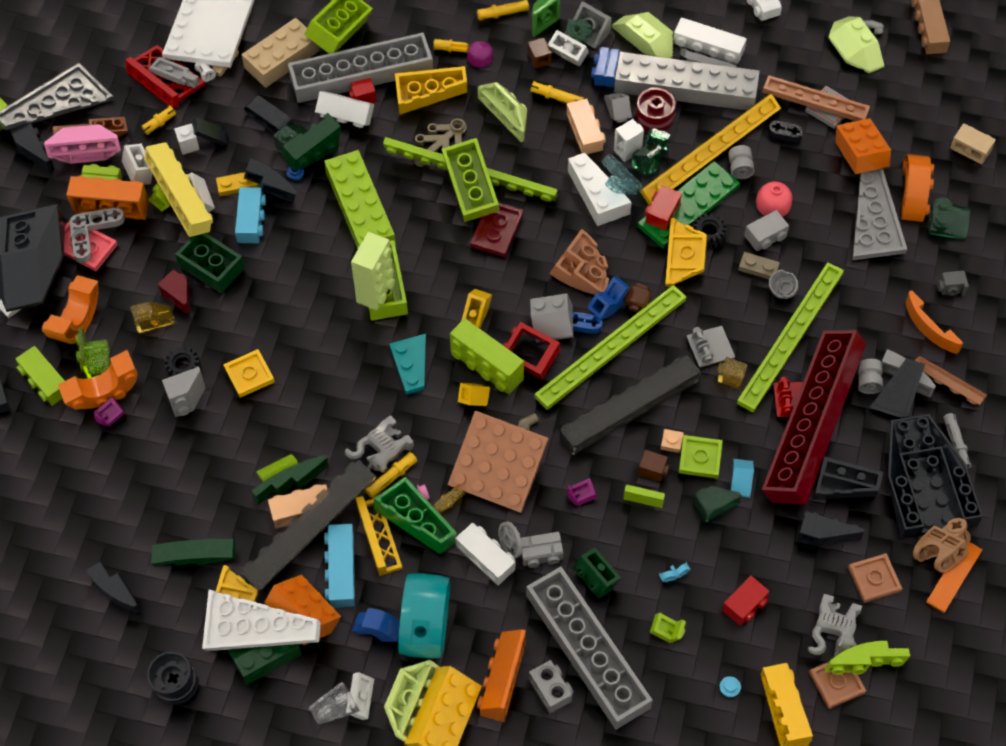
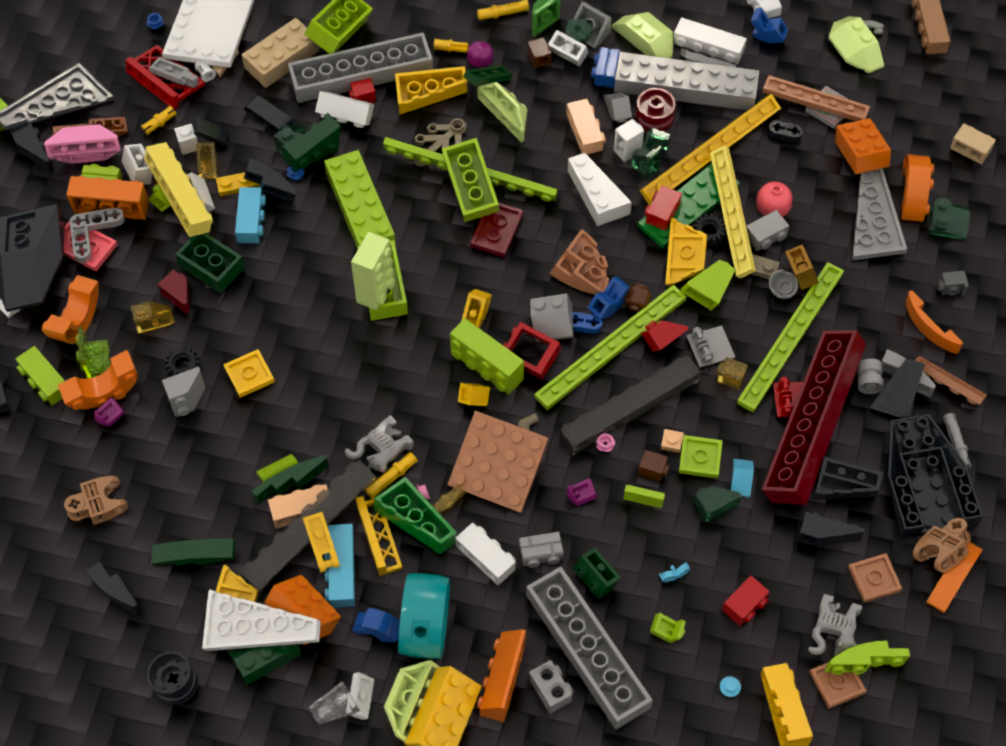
(85, 501): none -> medium nougat piece
(155, 21): none -> blue plate
(206, 160): none -> clear yellow slope
(321, 541): none -> yellow plate
(410, 362): teal wing -> none
(487, 75): none -> dark green plate
(510, 539): light grey wheel -> none
(550, 92): yellow pin -> none
(605, 438): none -> bright pink plate
(622, 181): clear light blue beam -> none
(662, 333): none -> red slope
(710, 284): none -> lime slope
(732, 212): none -> light yellow plate
(741, 162): light grey wheel -> none
(768, 29): none -> blue brick
(802, 267): none -> pearl gold brick

